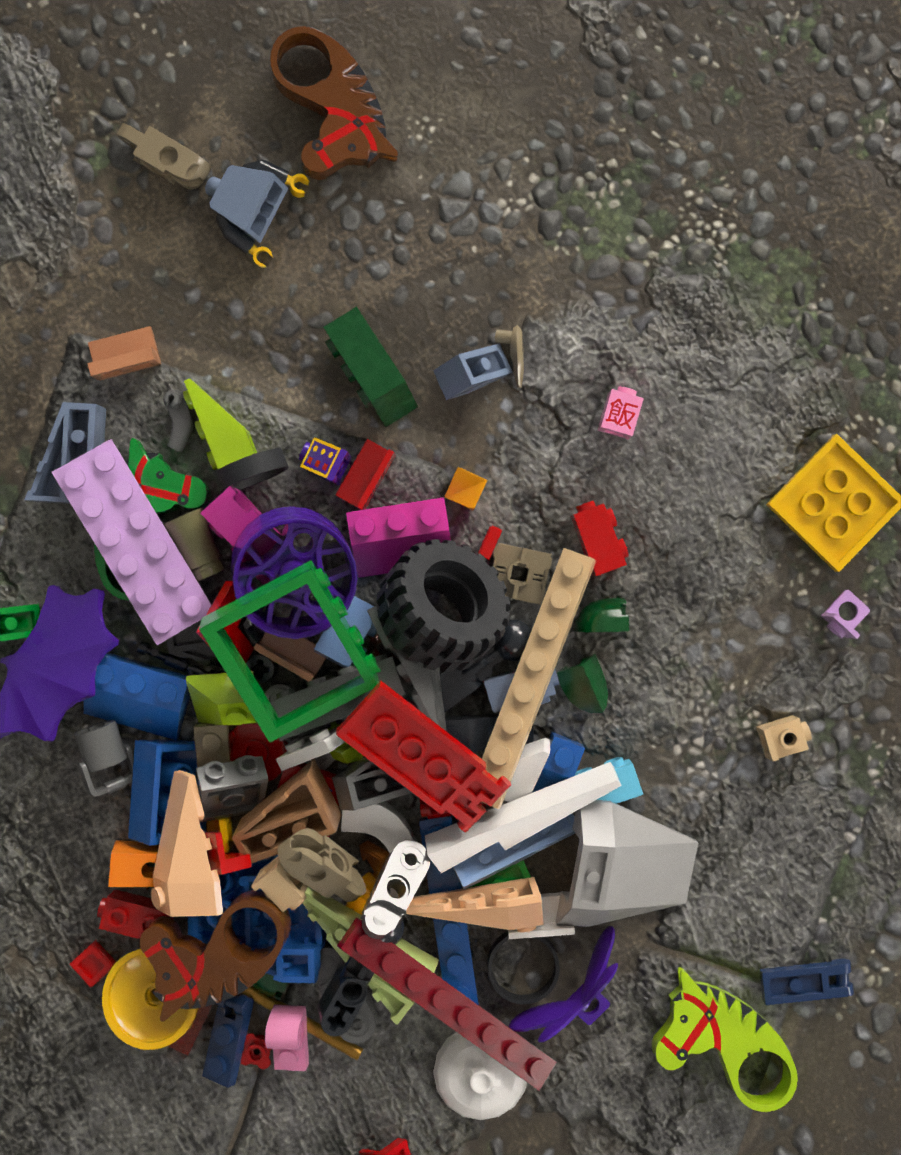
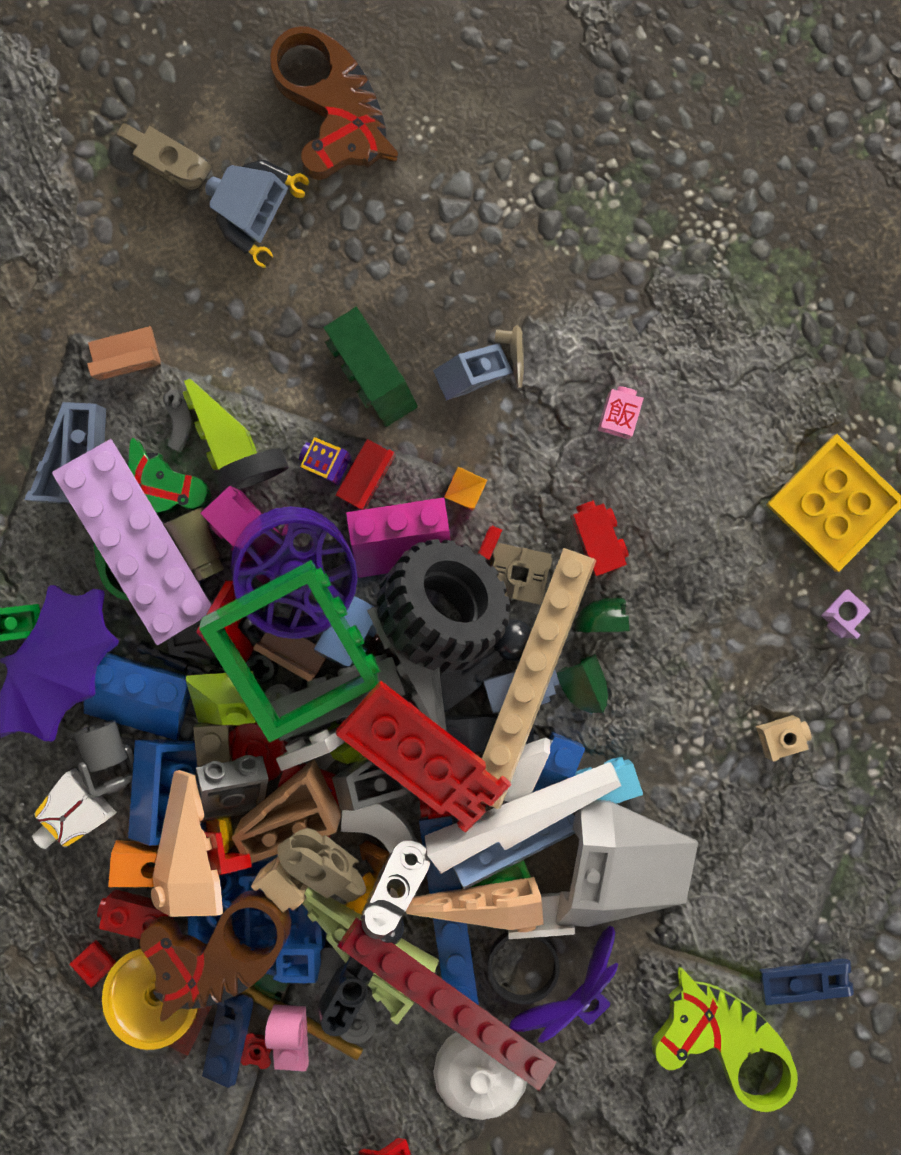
(69, 812): none -> white torso

